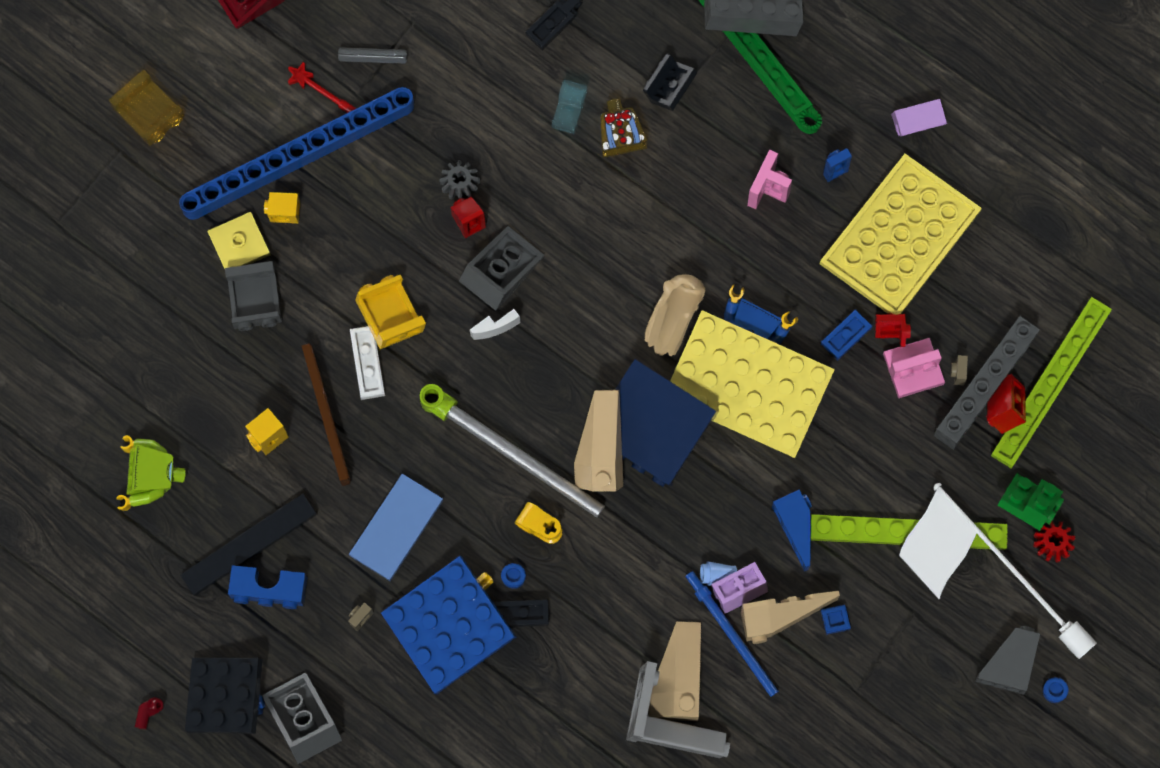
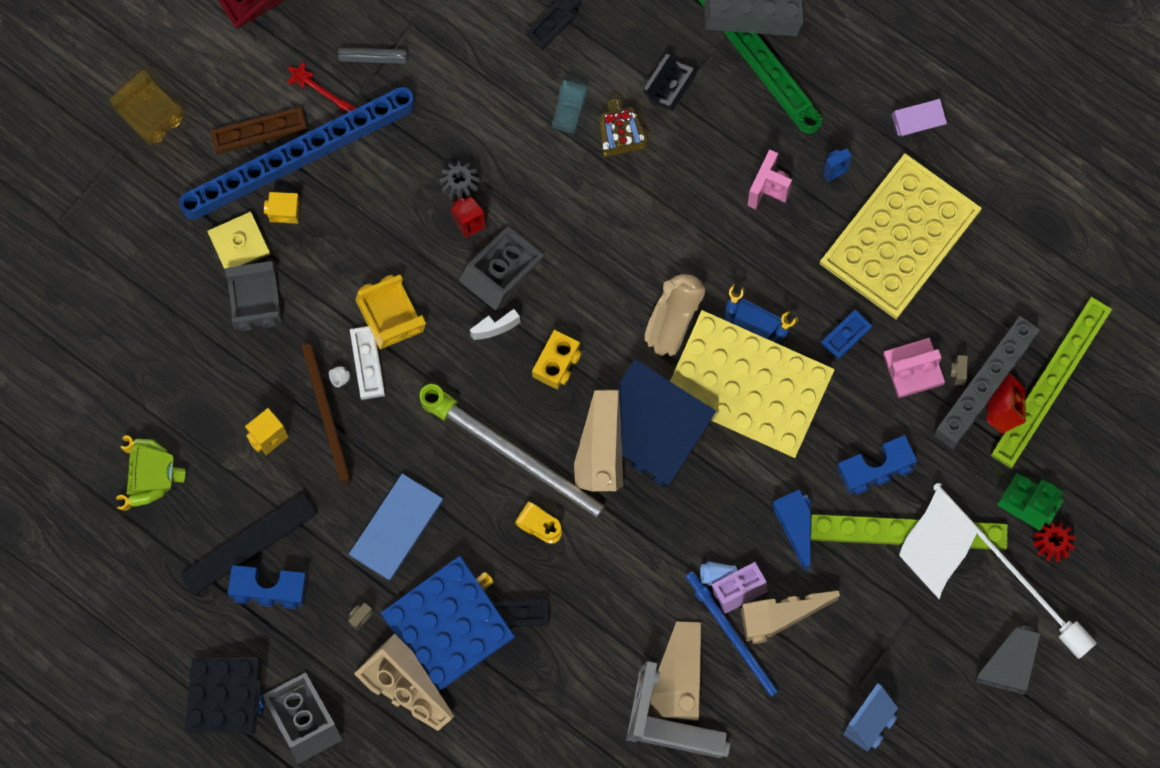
(147, 710): dark red arm -> none
(258, 130): none -> reddish brown tile
(339, 376): none -> white hinge
(401, 677): none -> tan wedge
(513, 576): blue tile -> none
(551, 358): none -> yellow brick
(835, 619): blue tile -> none
(858, 475): none -> blue arch
(871, 719): none -> medium blue slope
(892, 327): red bracket -> none
(1055, 690): blue tile -> none

